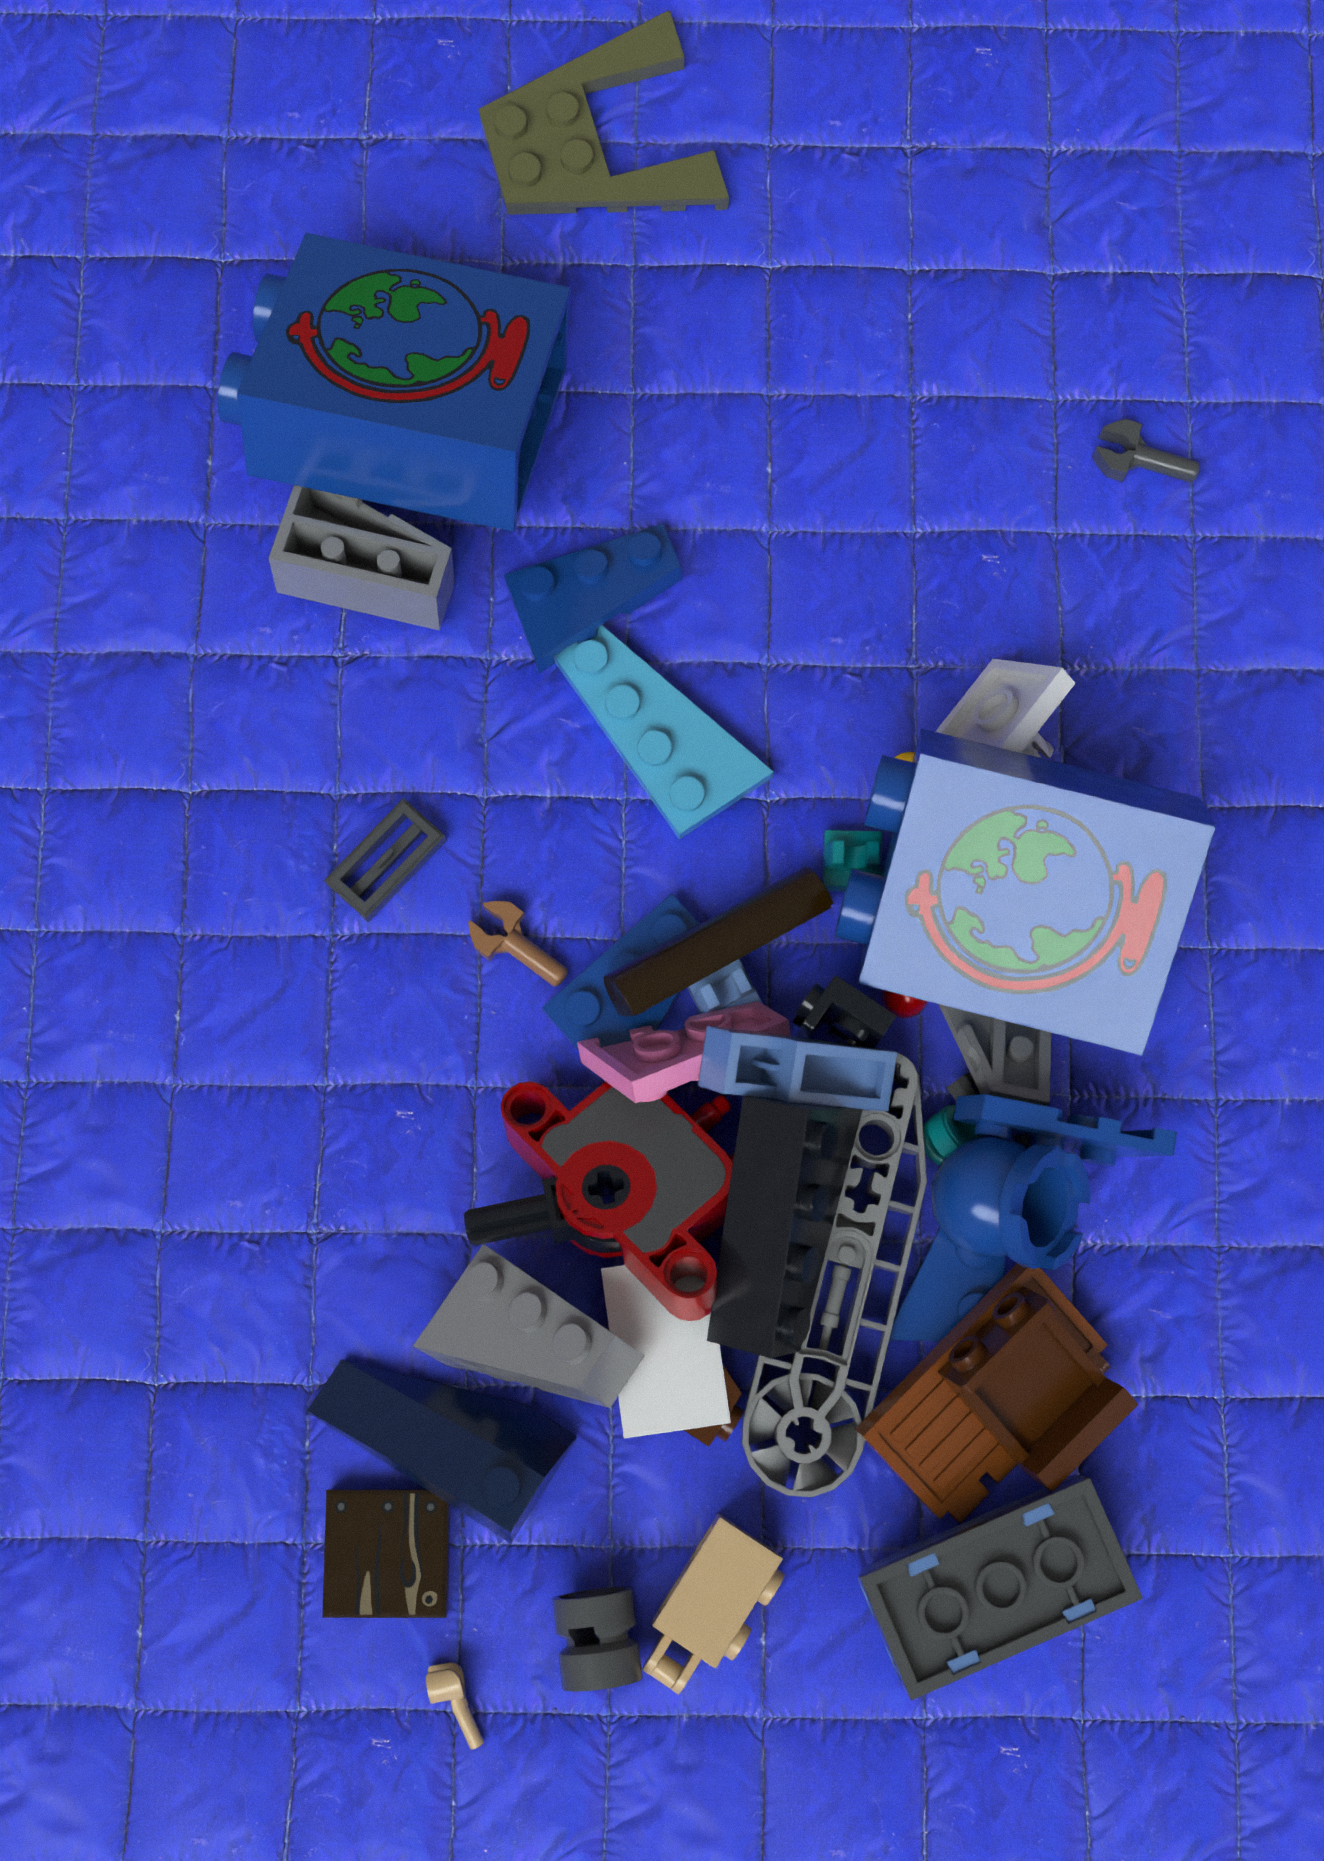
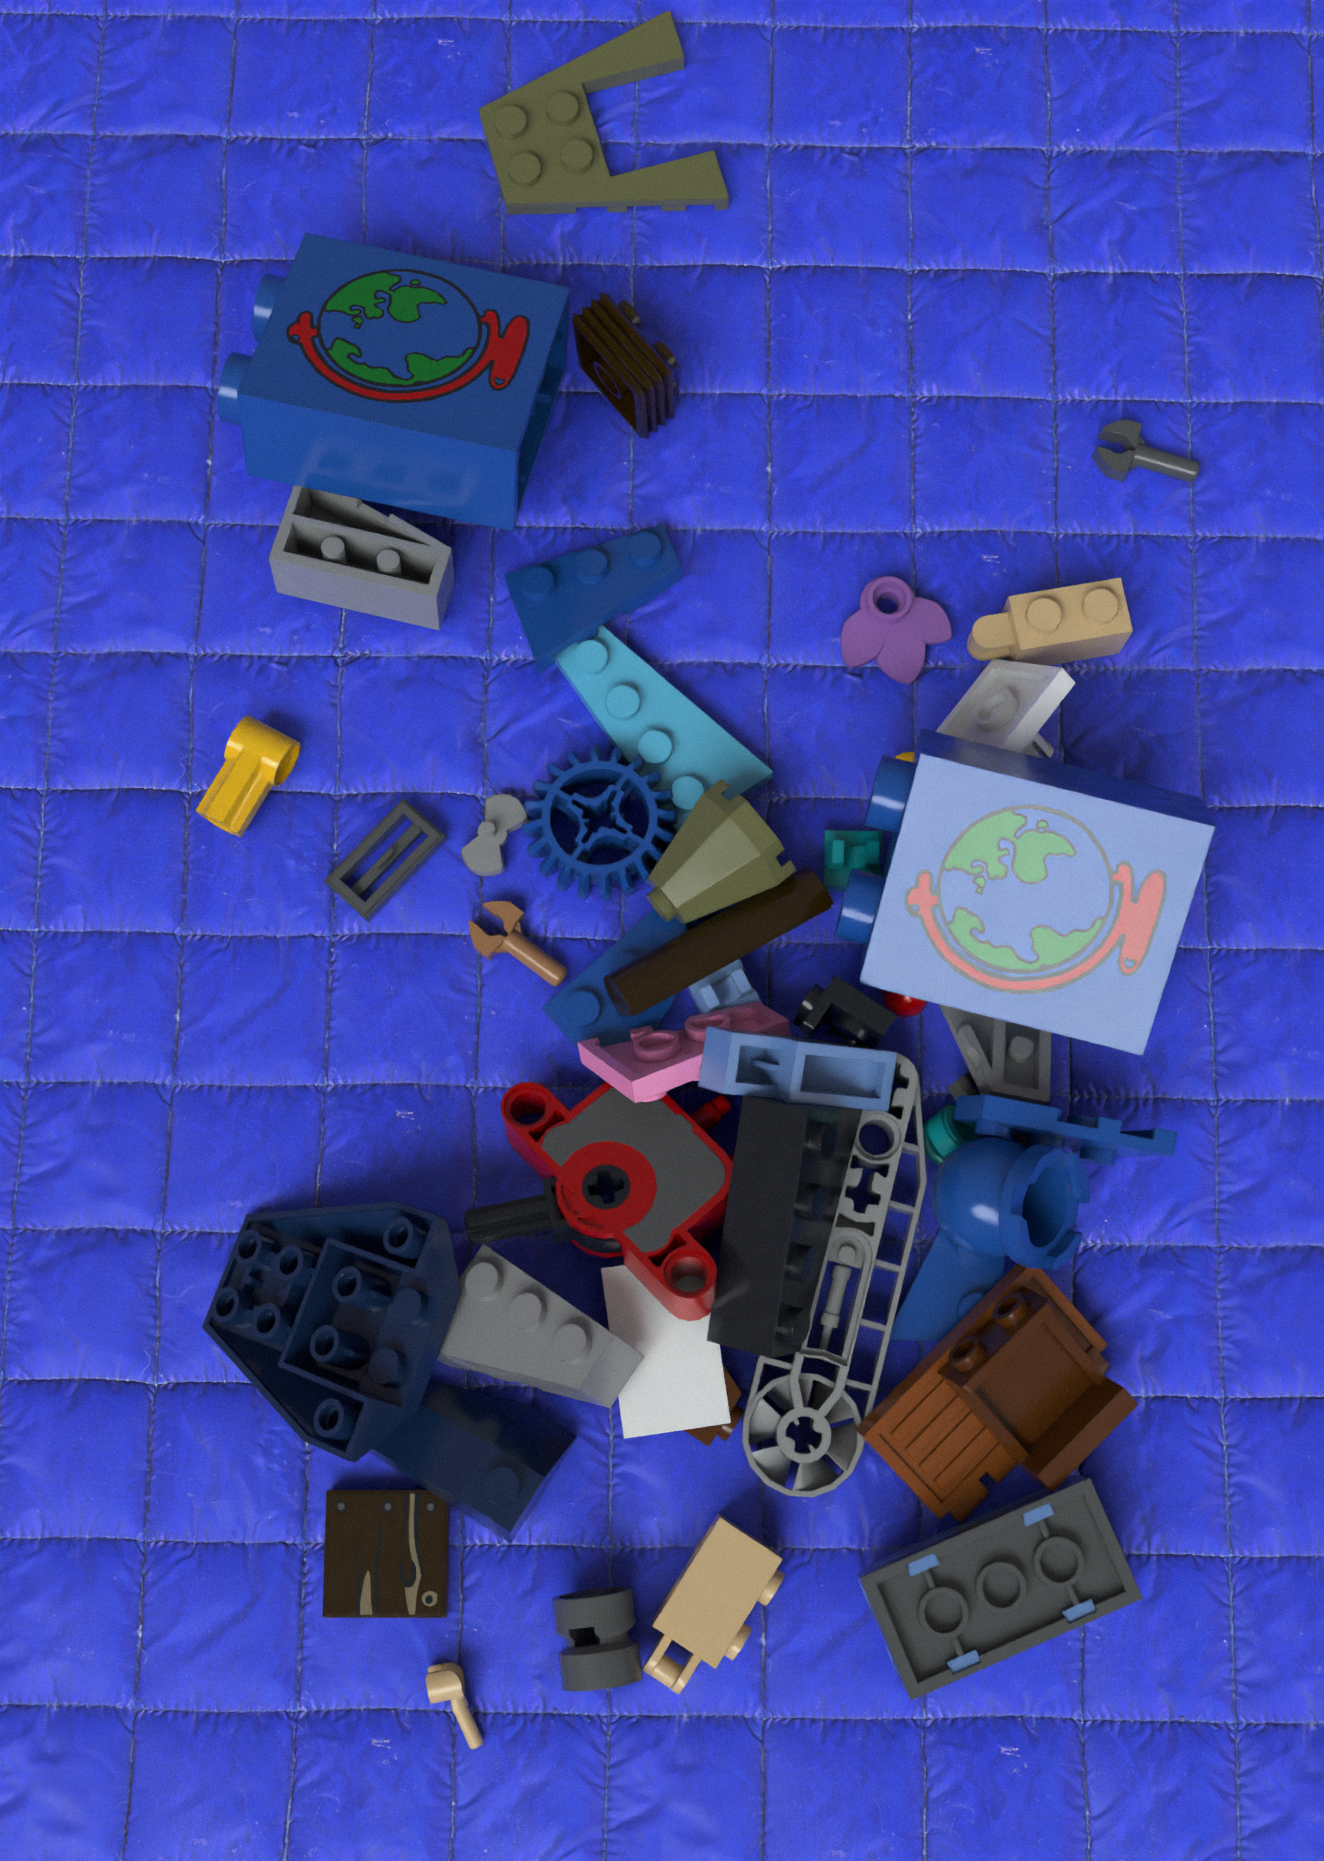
(254, 763): none -> yellow piece
(338, 1316): none -> dark blue wedge
(484, 853): none -> light grey piece
(621, 783): none -> blue gear
(626, 364): none -> dark brown brick
(716, 859): none -> olive cone
(893, 638): none -> medium lavender plate
(1055, 625): none -> tan brick

